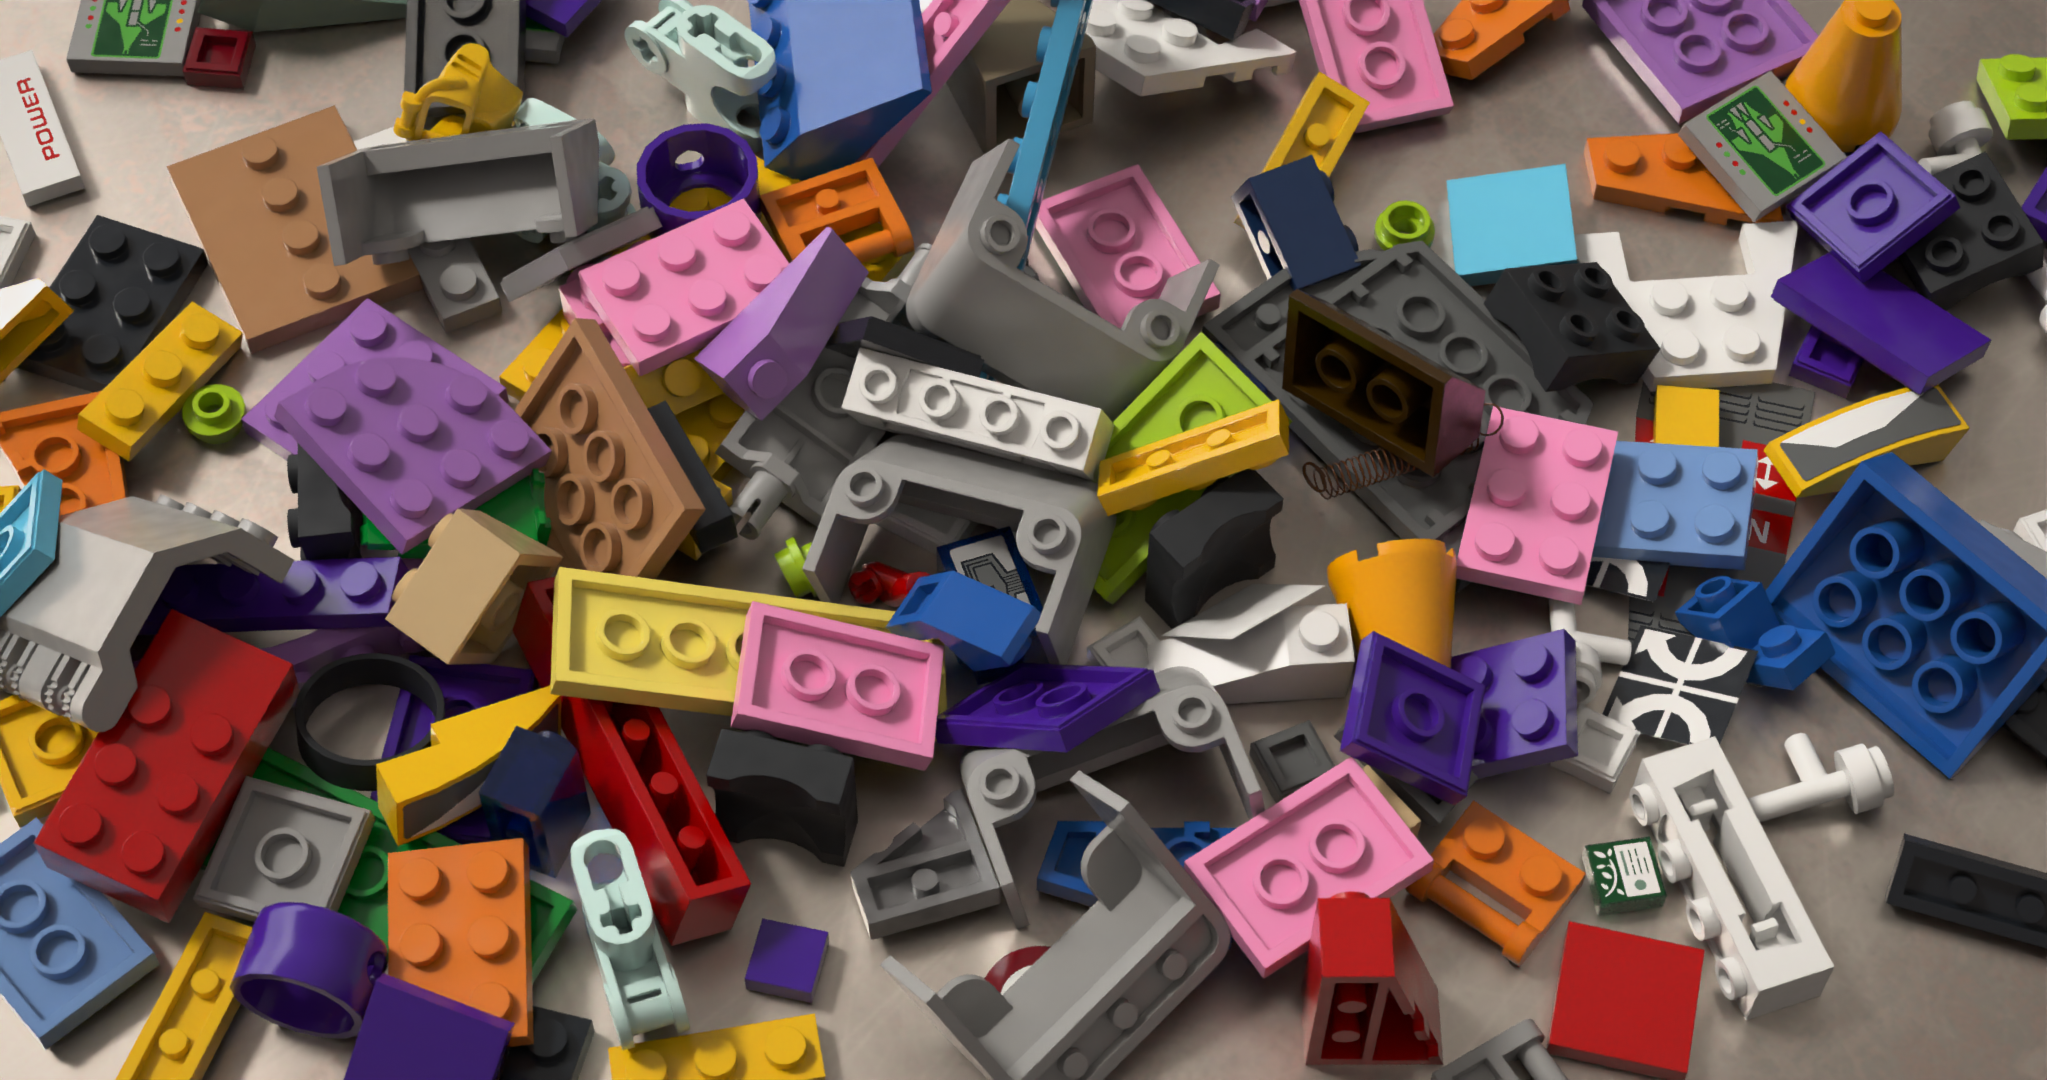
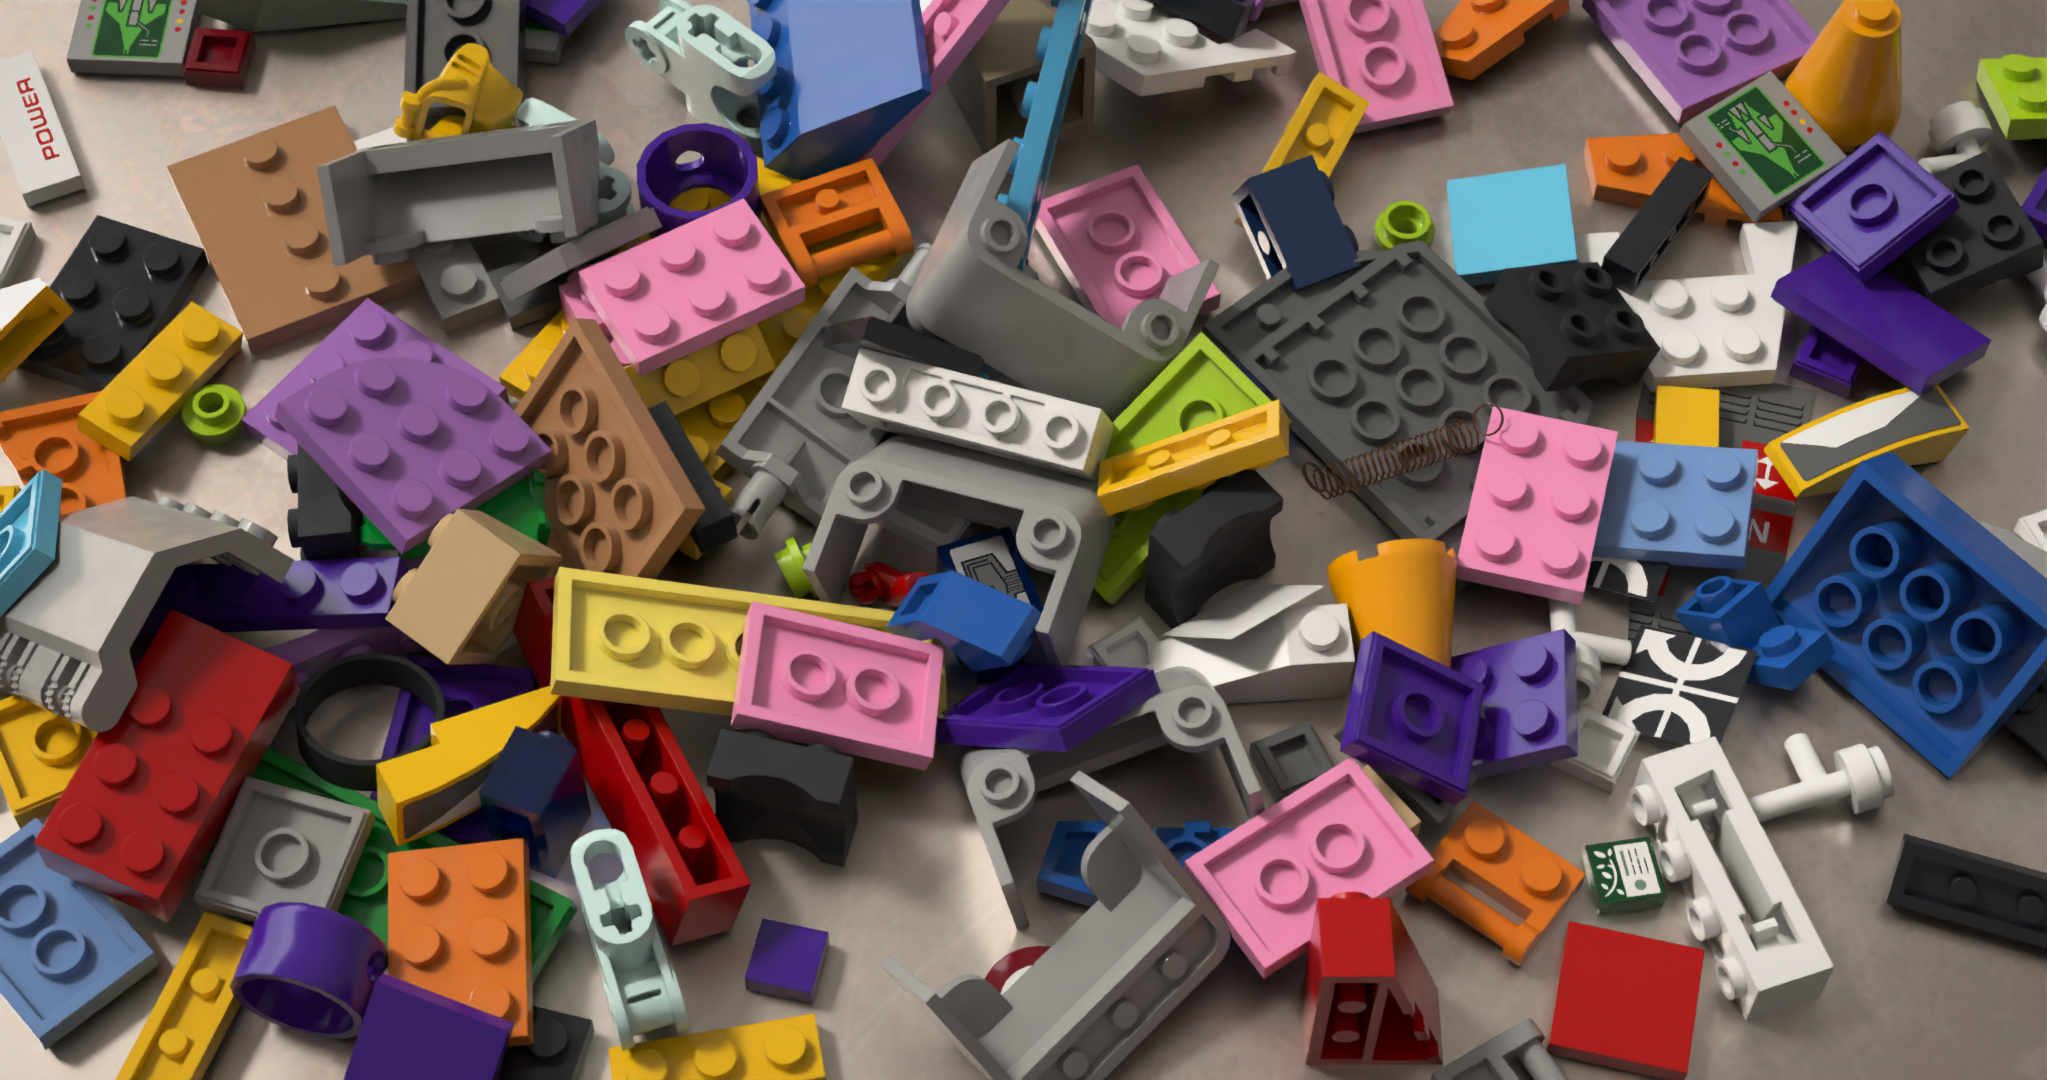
(531, 306): none -> dark grey tile
(785, 326): medium lavender slope -> none
(926, 874): flat silver wing -> none
(1378, 385): dark brown slope -> none
(1656, 225): none -> black piece

